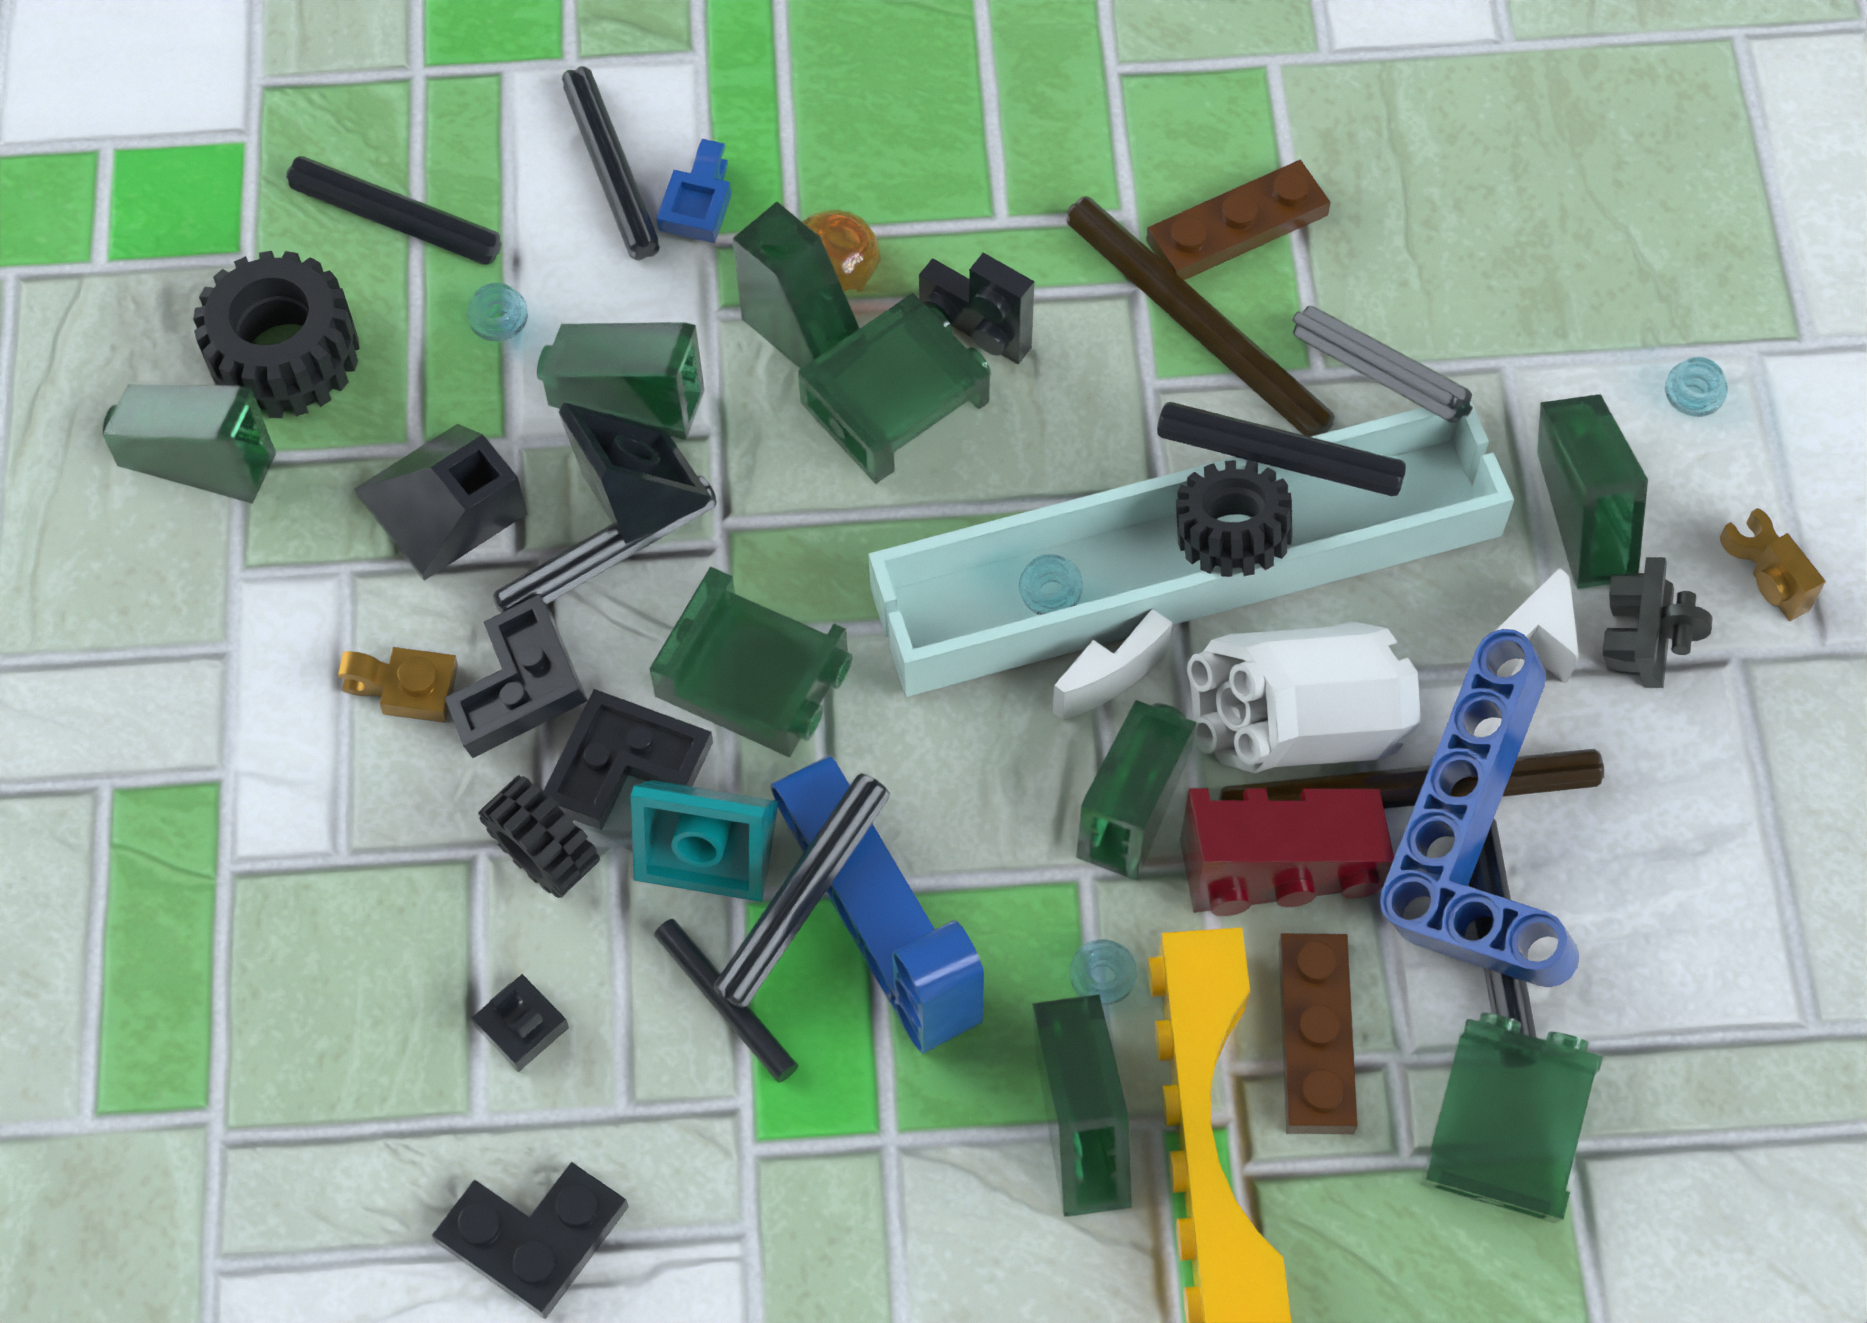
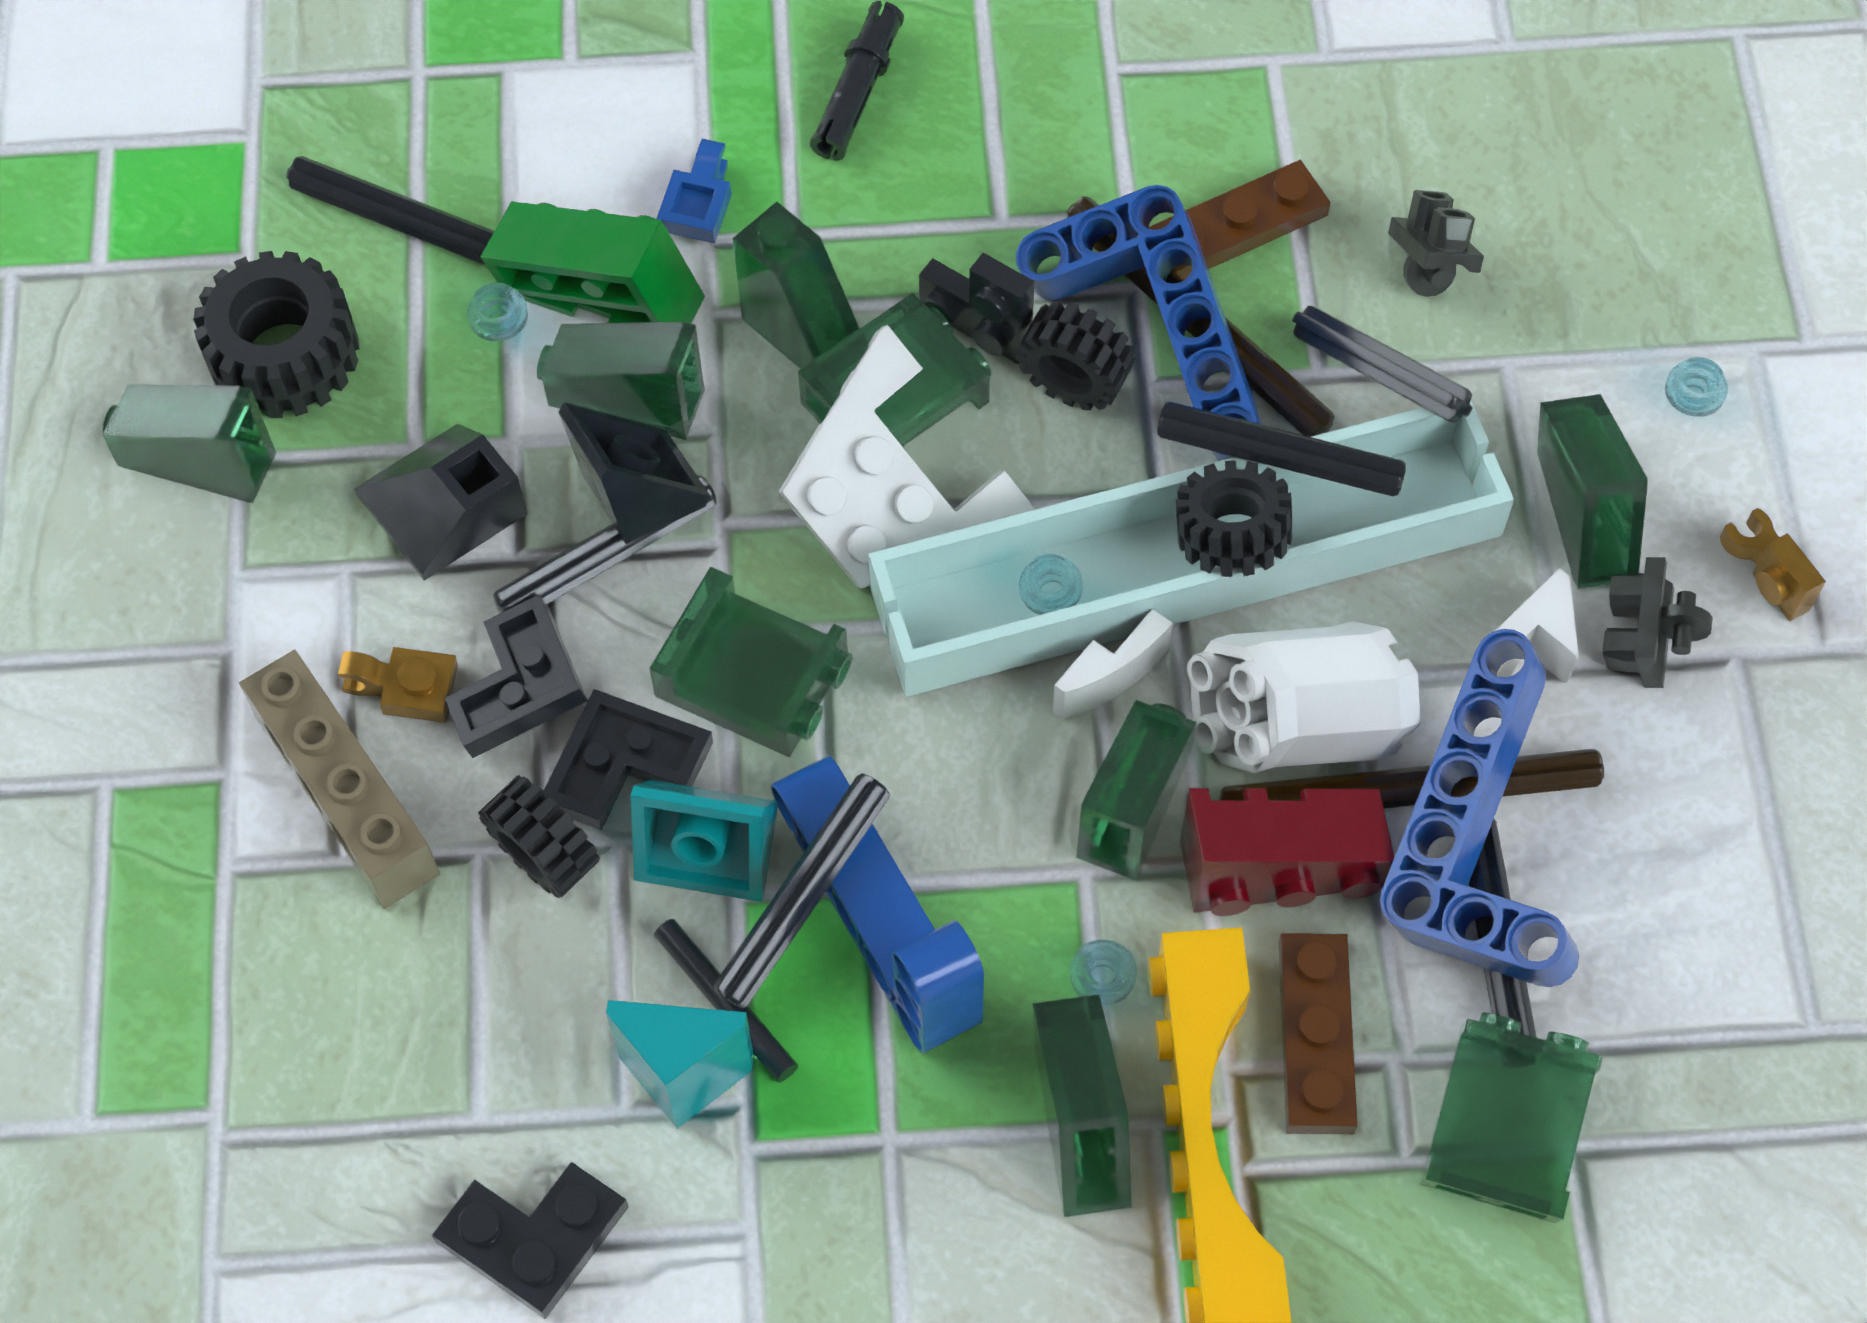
(340, 779): none -> dark tan brick
(520, 1022): black tile -> none
(593, 263): none -> green wedge
(610, 163): black axle -> none
(681, 1052): none -> teal slope
(849, 245): clear orange hair -> none
(862, 486): none -> white wing
(865, 62): none -> black pin
(1075, 355): none -> black tyre
(1159, 253): none -> blue beam
(1435, 241): none -> pearl dark grey hips

